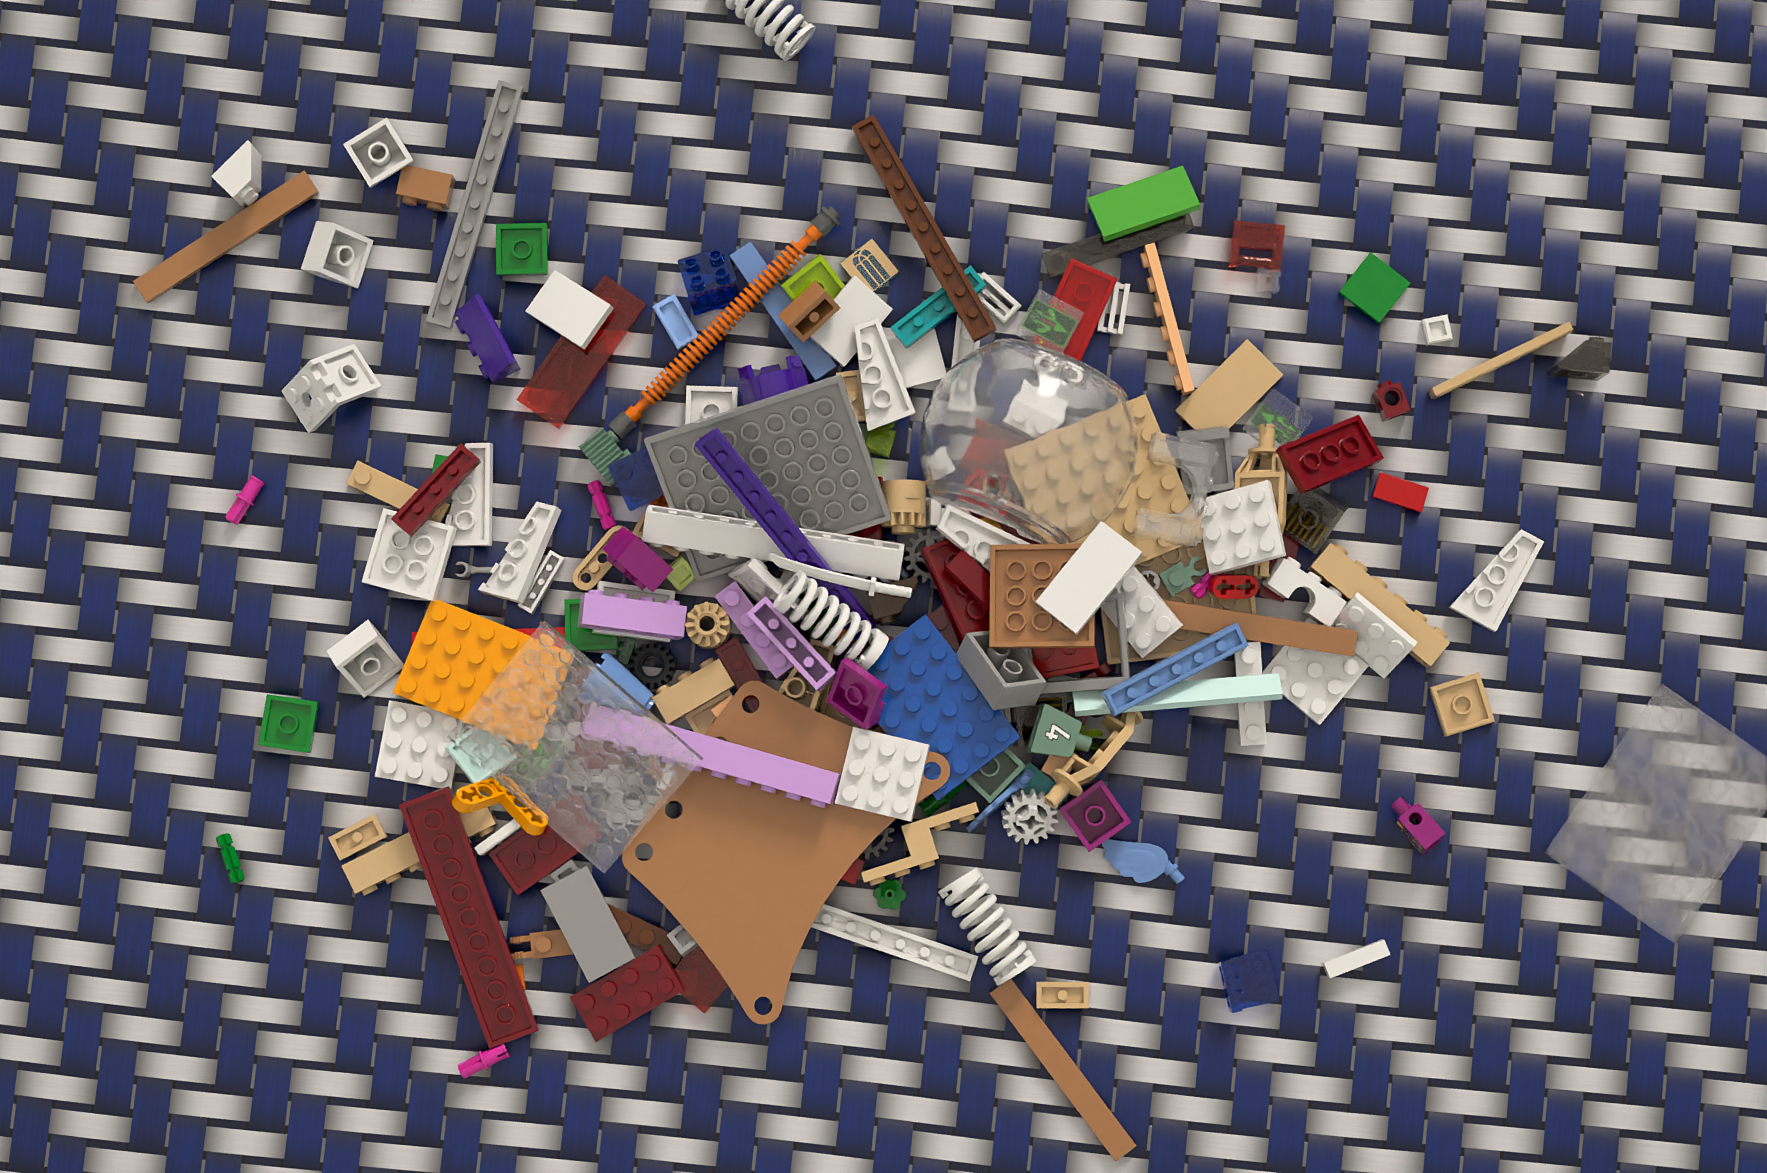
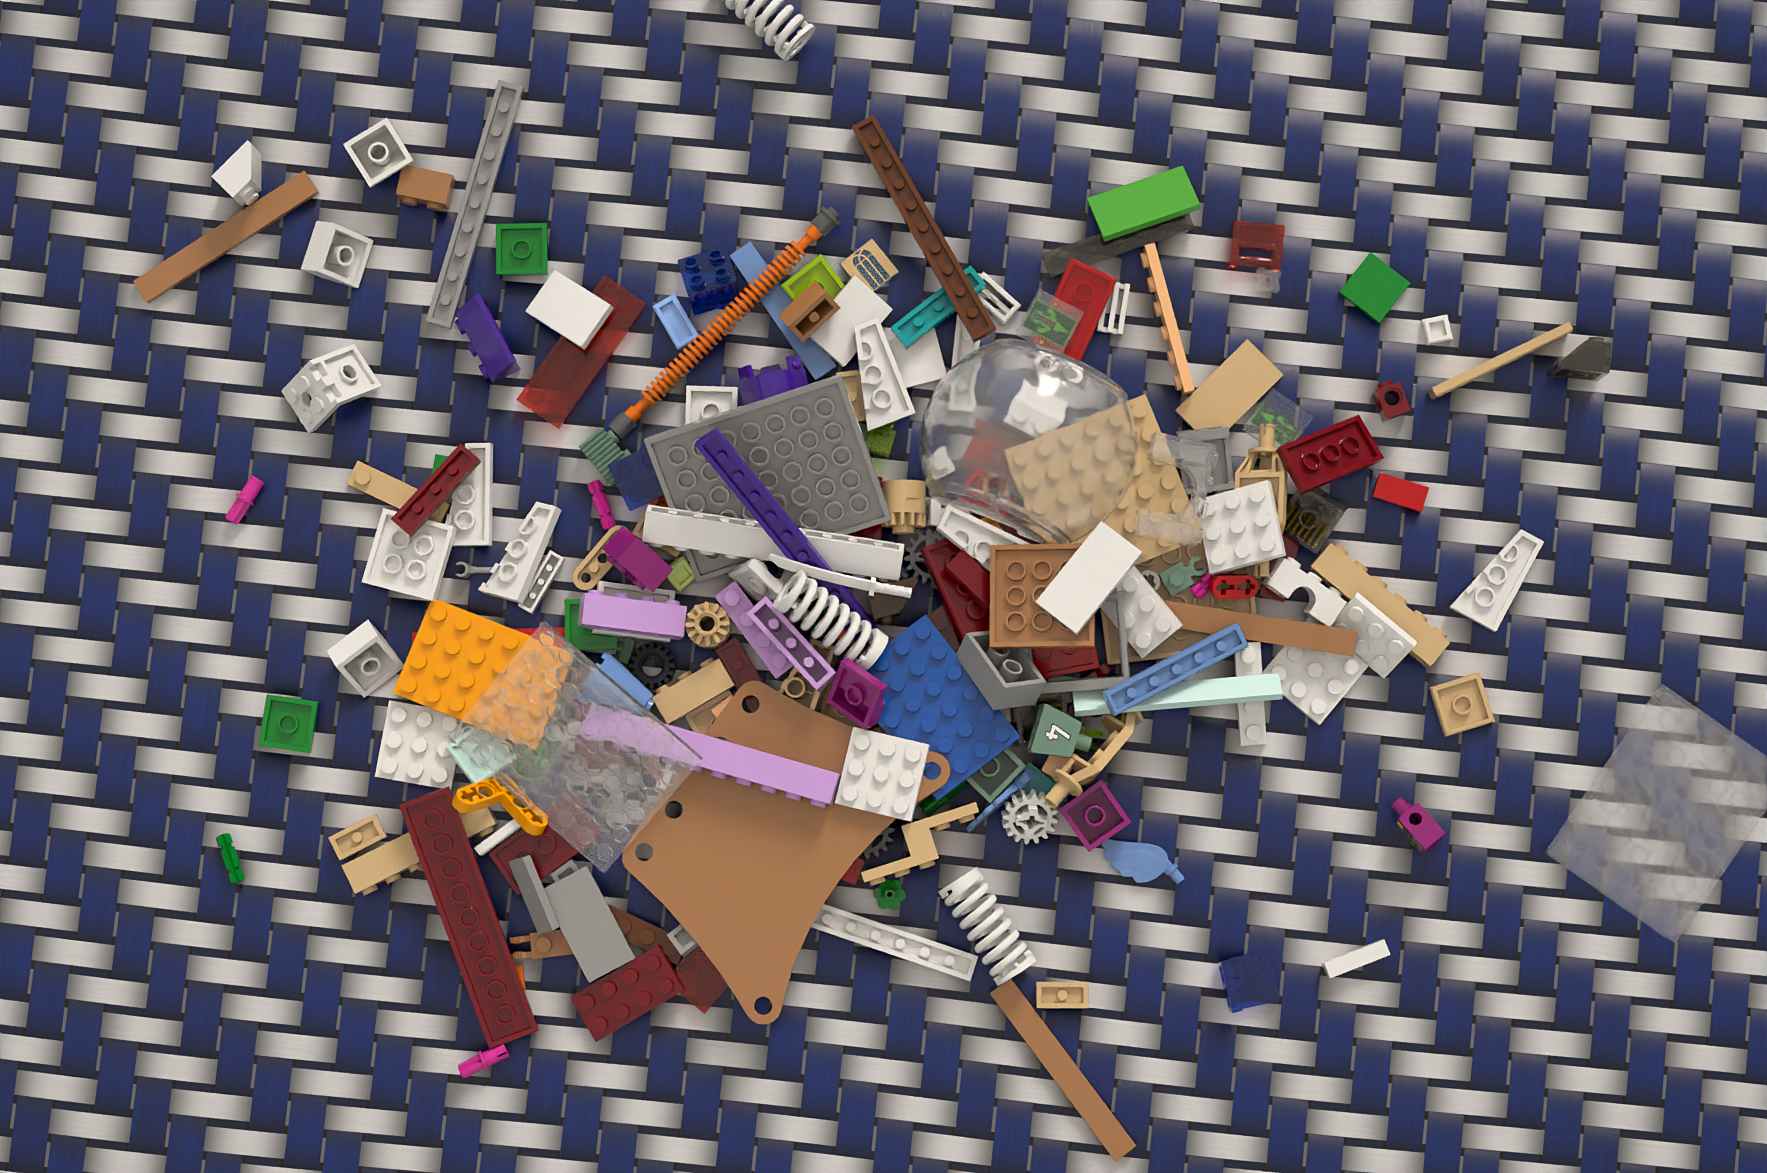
(534, 894): none -> light grey tile

